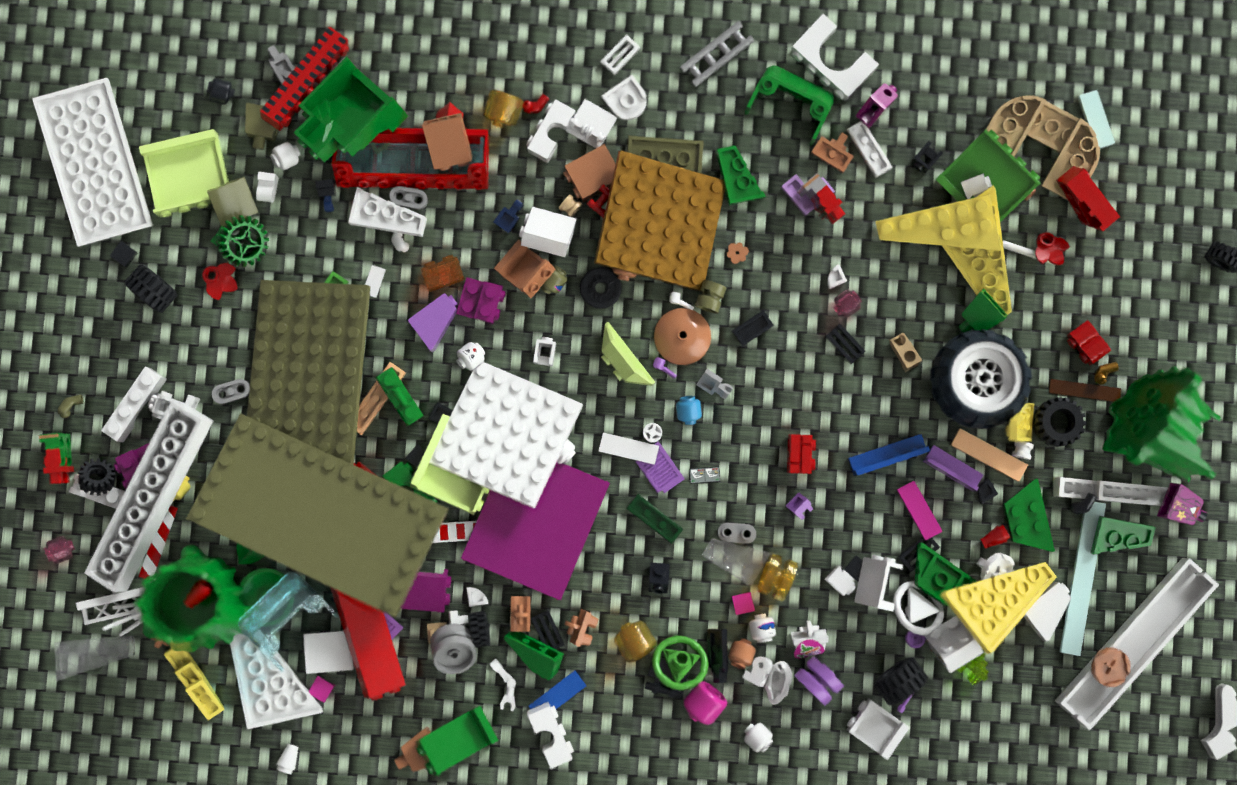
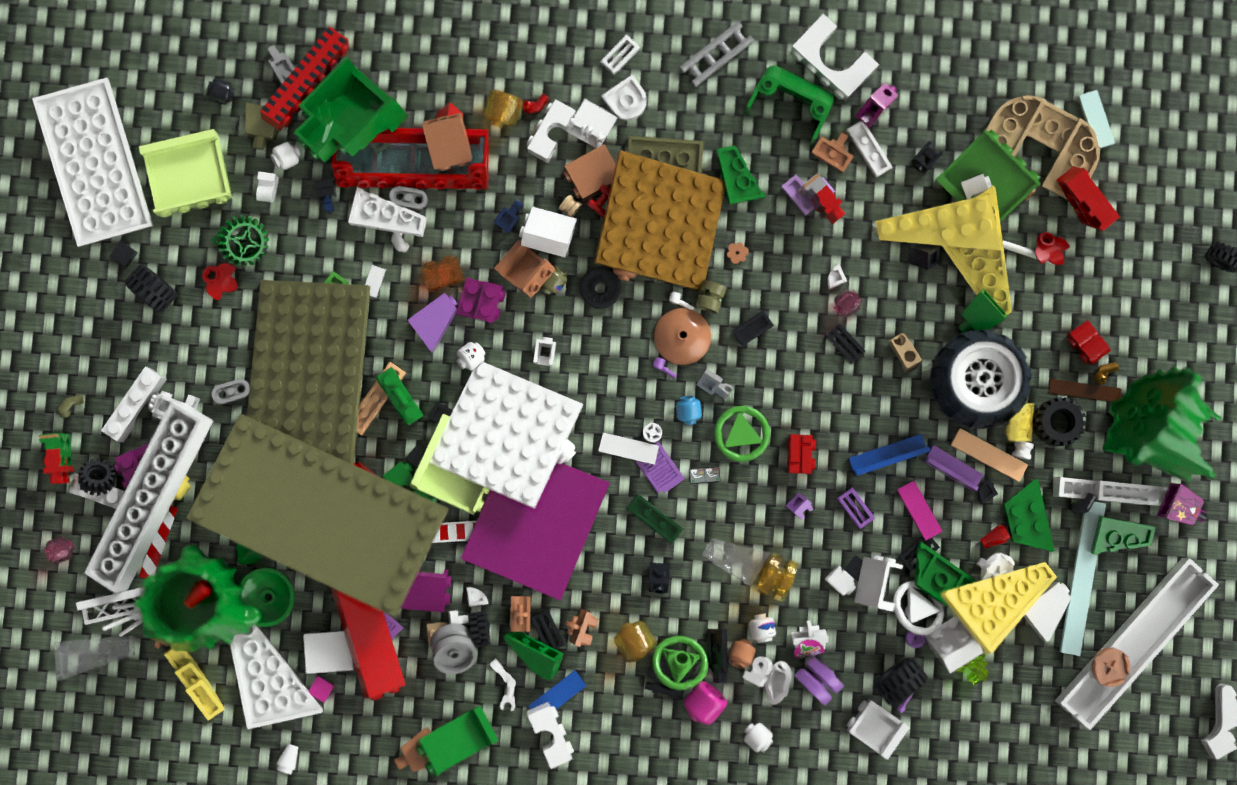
(232, 200): slope -> none
(277, 609): clear light blue windscreen -> none
(622, 359): yellowish green wedge -> none
(736, 533): light grey plate -> none
(742, 433): none -> bright green piece
(743, 603): dark pink tile -> none
(849, 512): none -> medium lavender tile
(924, 255): none -> black panel

